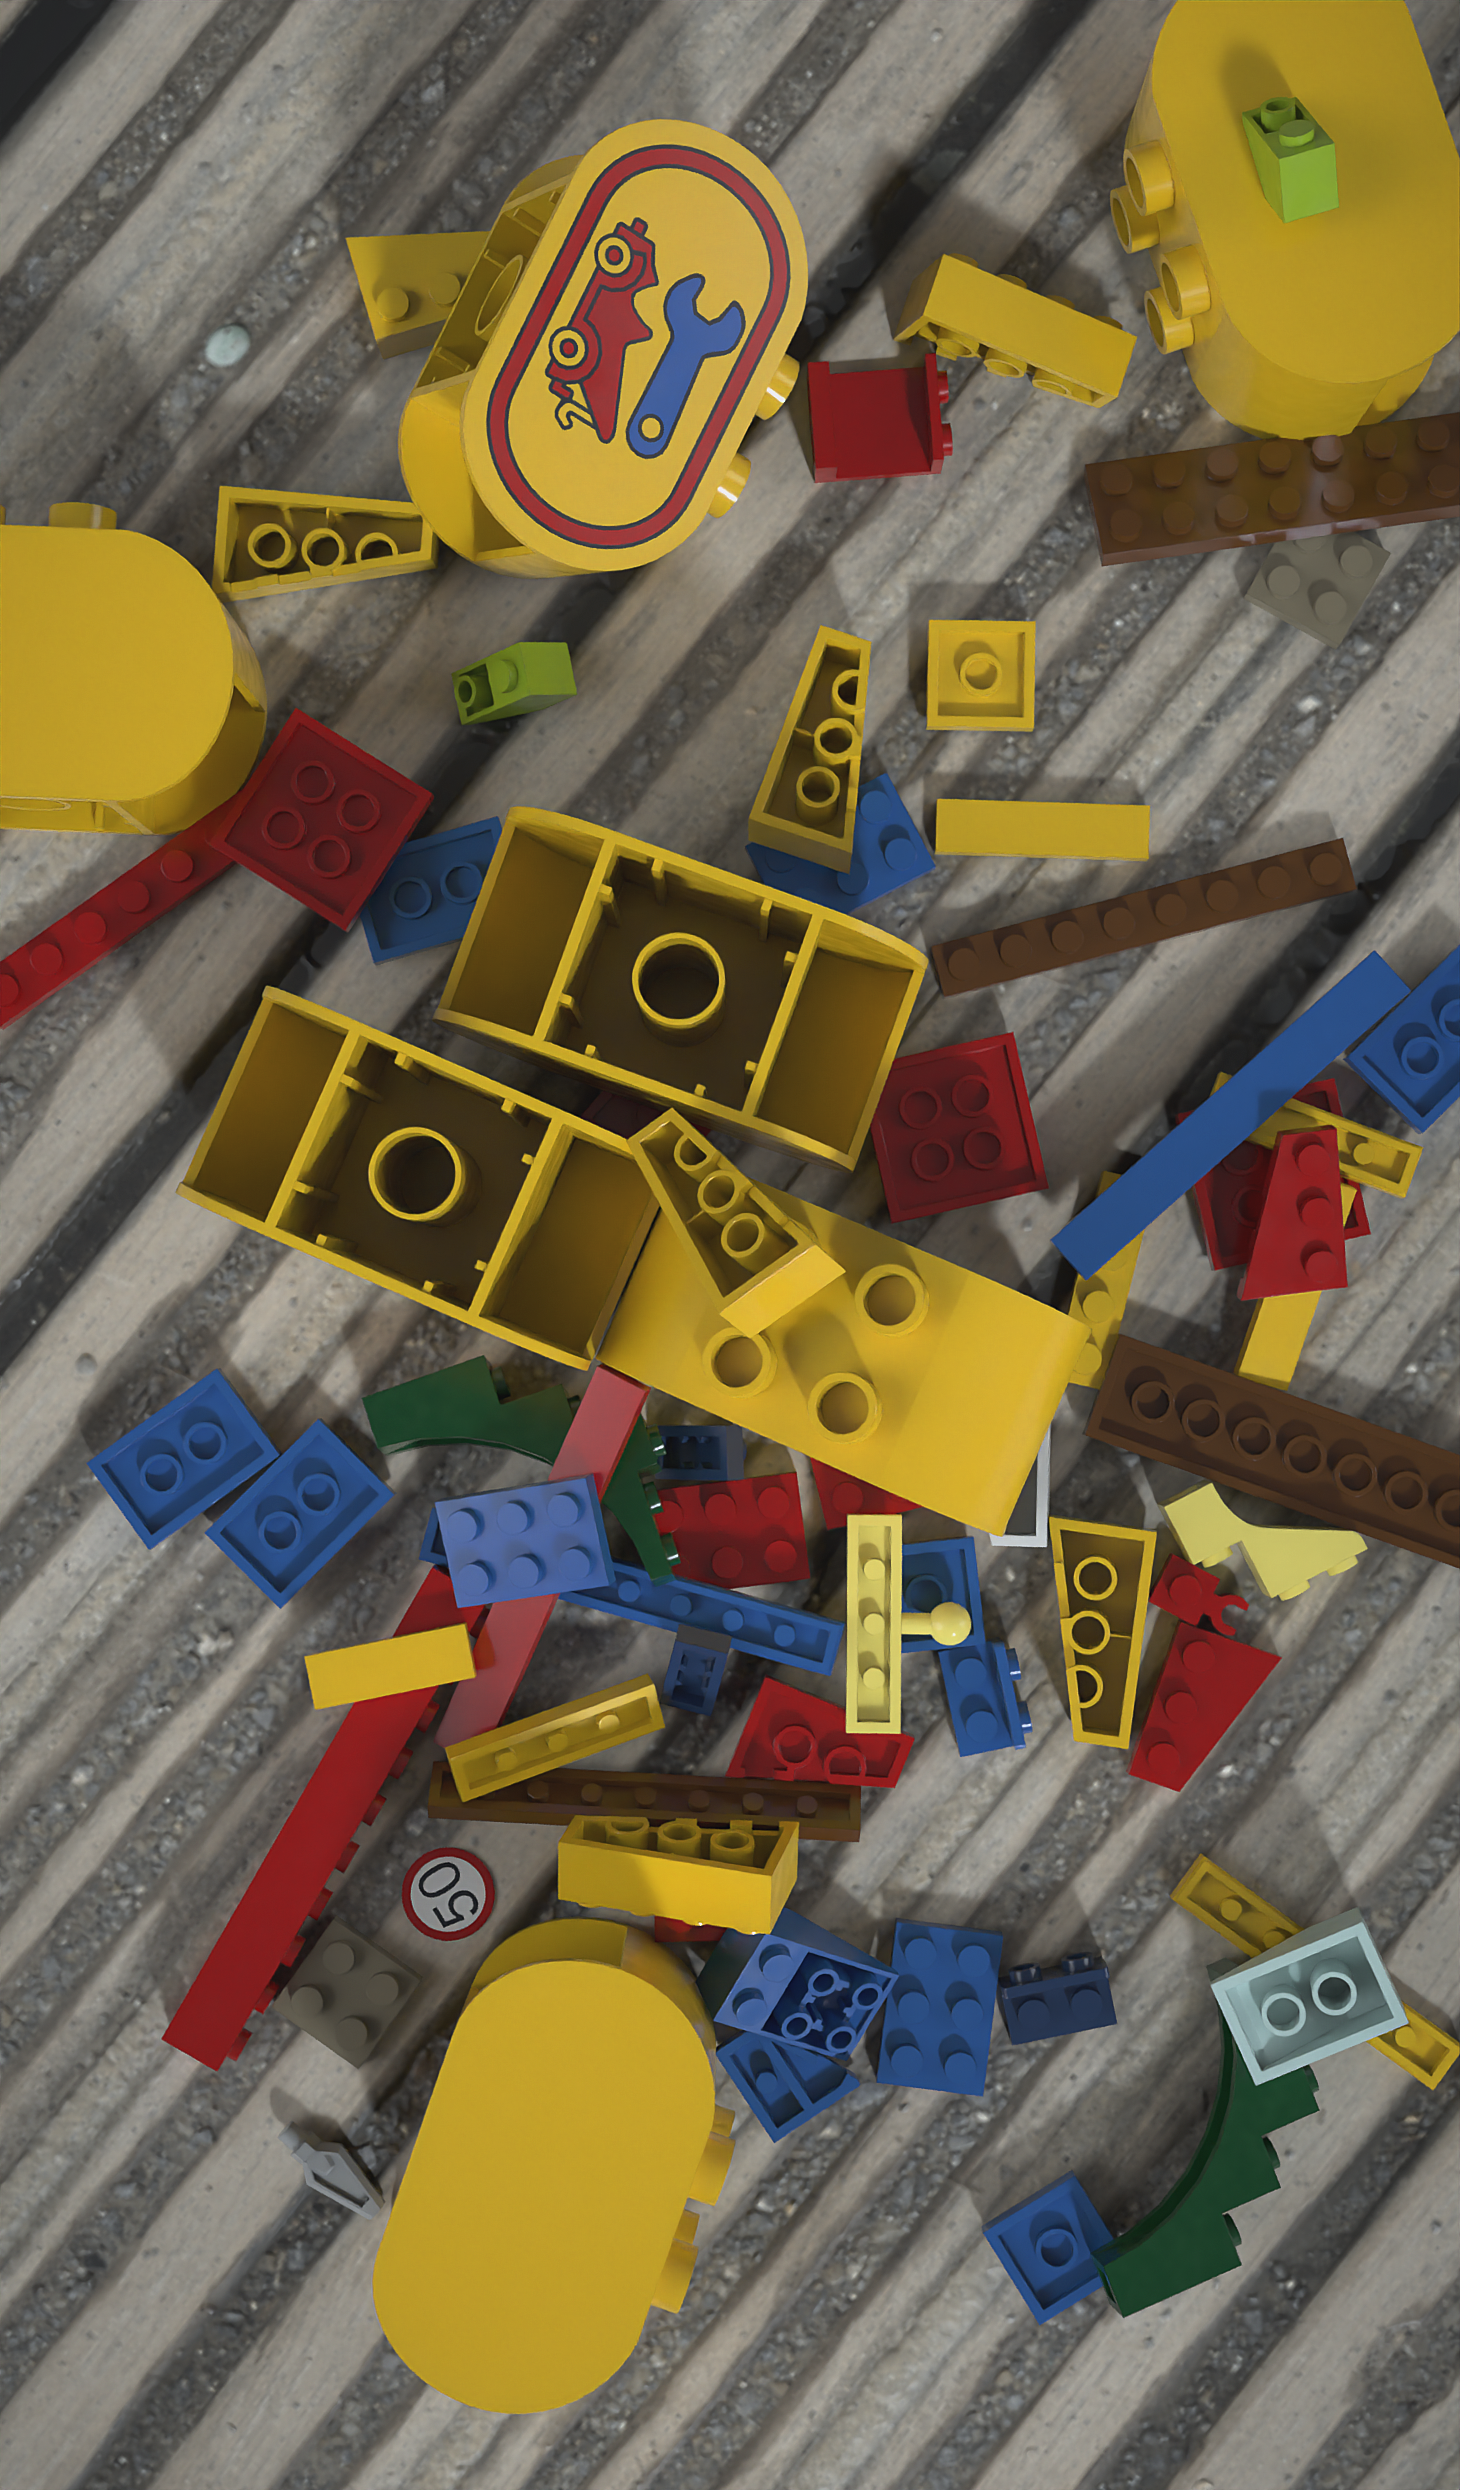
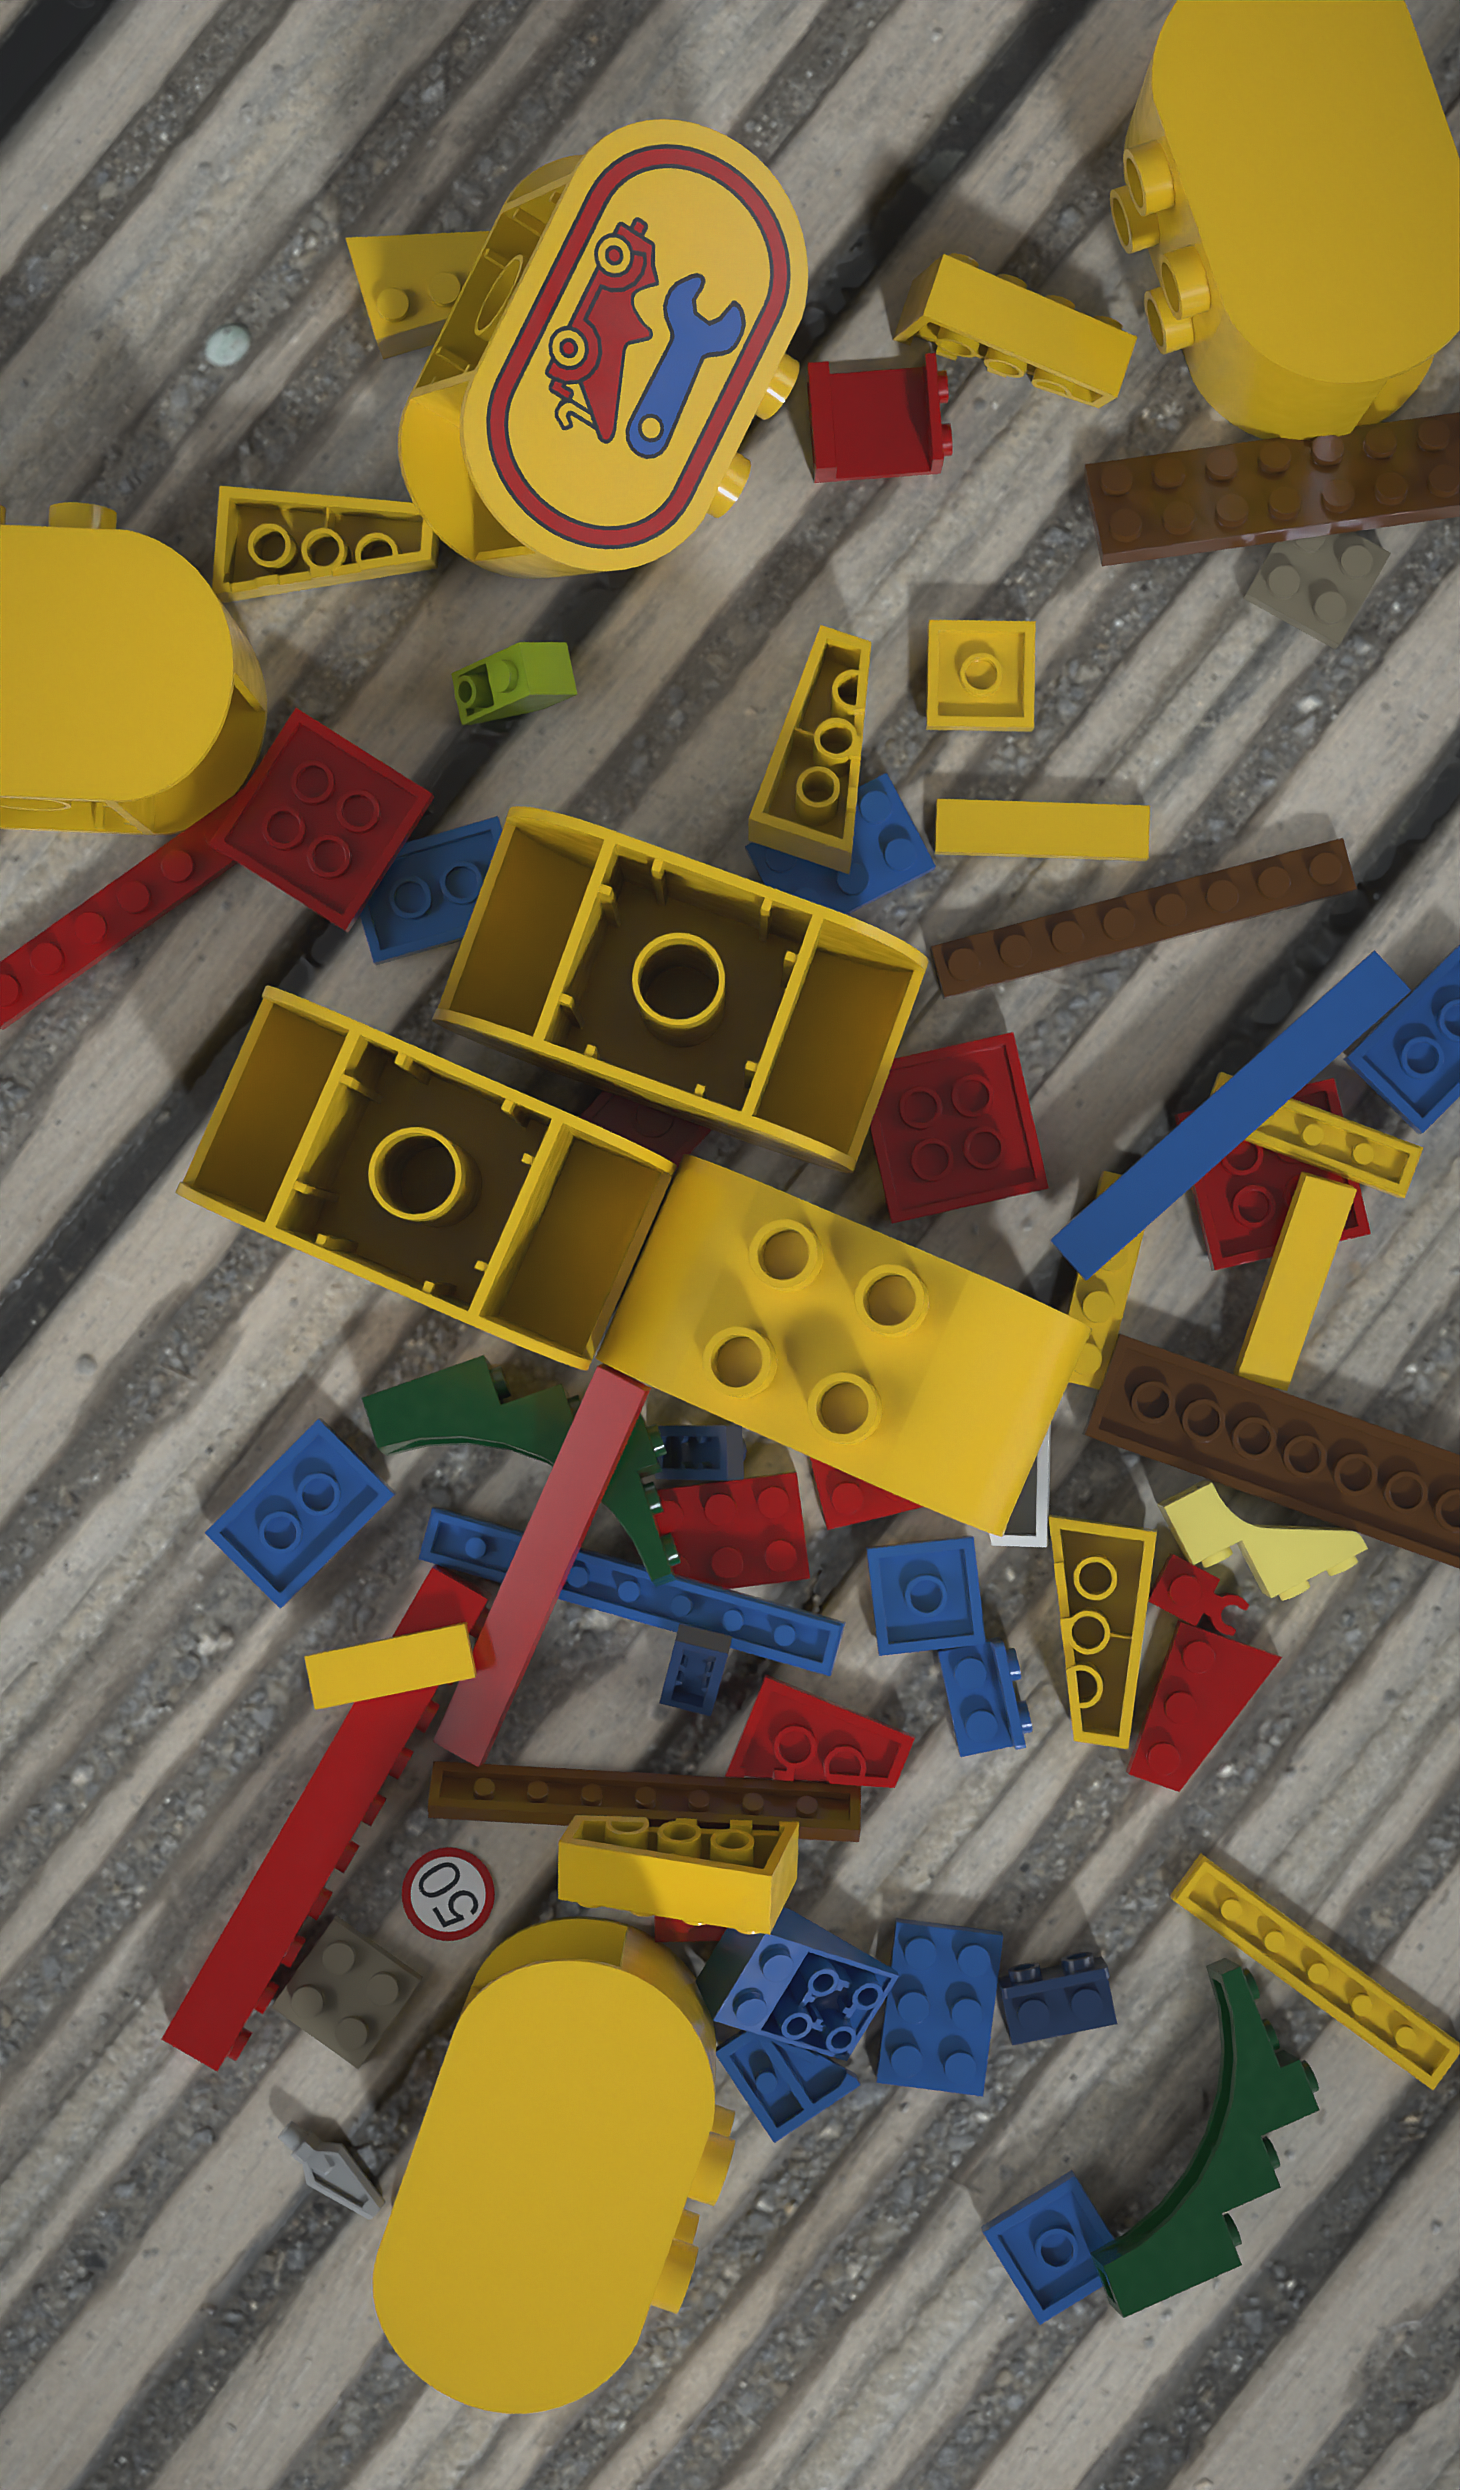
(184, 1458): blue plate -> none
(525, 1541): blue plate -> none
(555, 1737): yellow plate -> none
(734, 1235): yellow wedge -> none
(877, 1623): light yellow plate -> none
(1292, 158): lime slope -> none
(1300, 1220): red wing -> none
(1309, 1997): light aqua slope -> none

